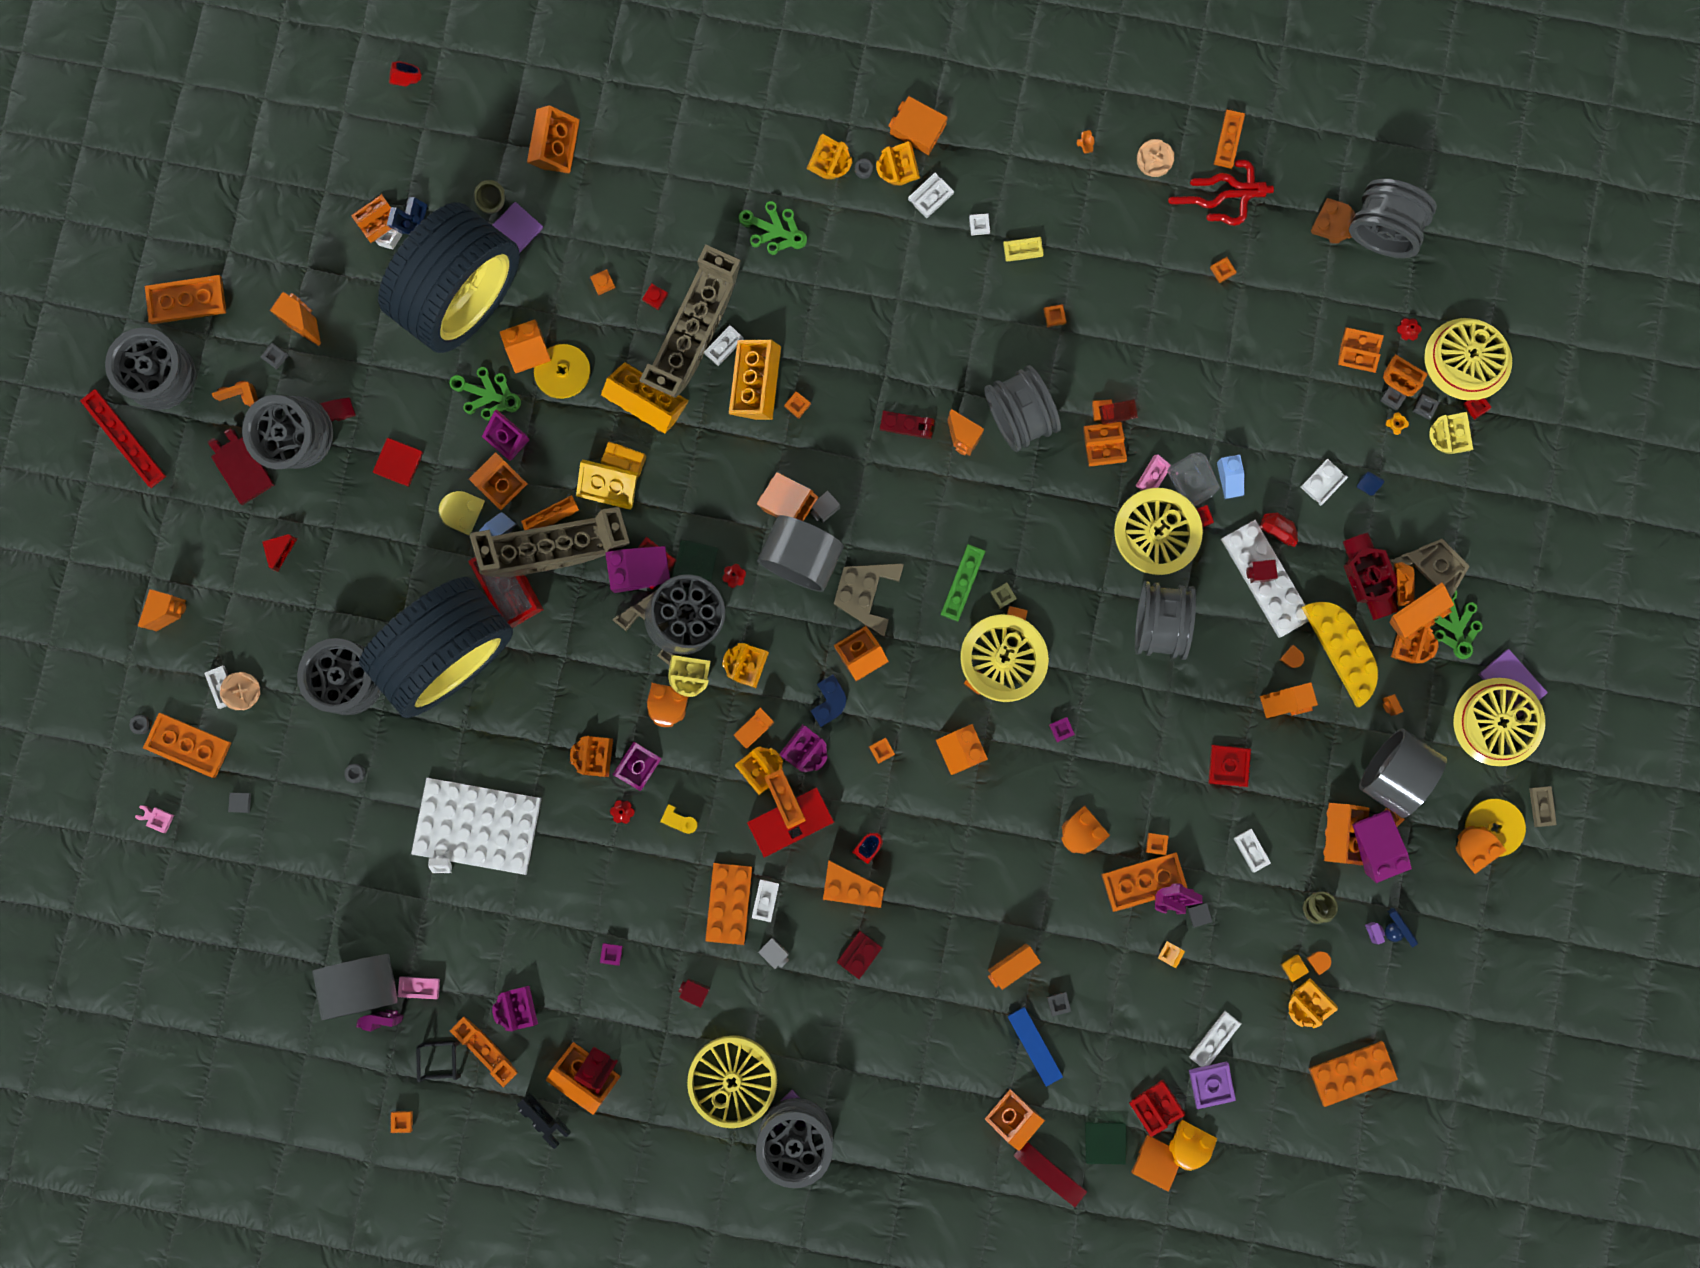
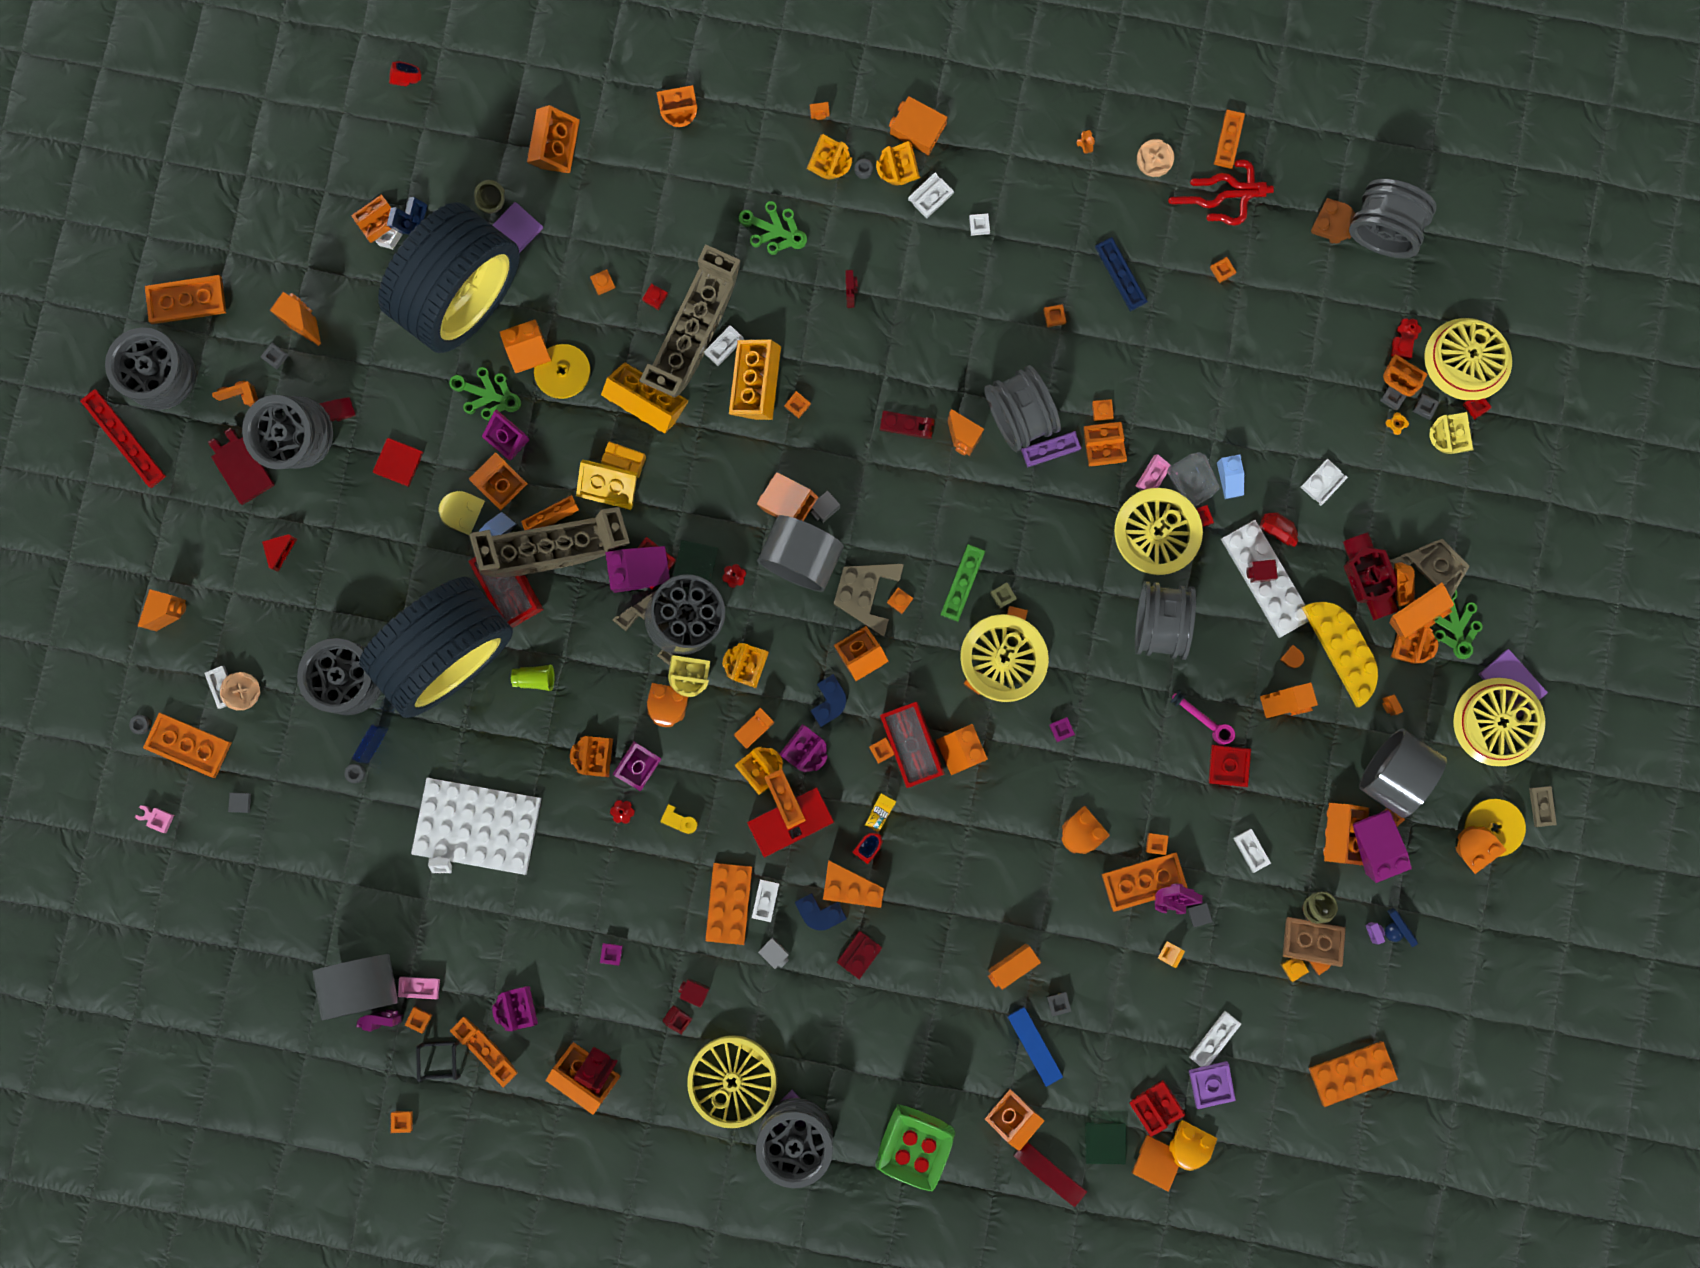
(369, 744): none -> clear blue tile
(418, 1020): none -> orange plate
(533, 677): none -> lime plant
(542, 1120): black plate -> none
(677, 1019): none -> dark red slope
(678, 105): none -> orange slope
(817, 918): none -> dark blue plate
(819, 111): none -> orange plate
(851, 287): none -> dark red plate
(880, 812): none -> yellow leg
(900, 600): none -> orange plate
(912, 744): none -> clear brick
(915, 1148): none -> bright green piece
(1023, 249): light yellow plate -> none
(1051, 449): none -> medium lavender tile
(1118, 412): clear red tile -> none
(1121, 274): none -> dark blue tile
(1179, 699): none -> dark pink piece
(1310, 1005): light orange slope -> none
(1314, 942): none -> medium nougat tile
(1360, 350): orange slope -> none
(1370, 483): dark blue slope -> none
(1402, 347): none -> red plate

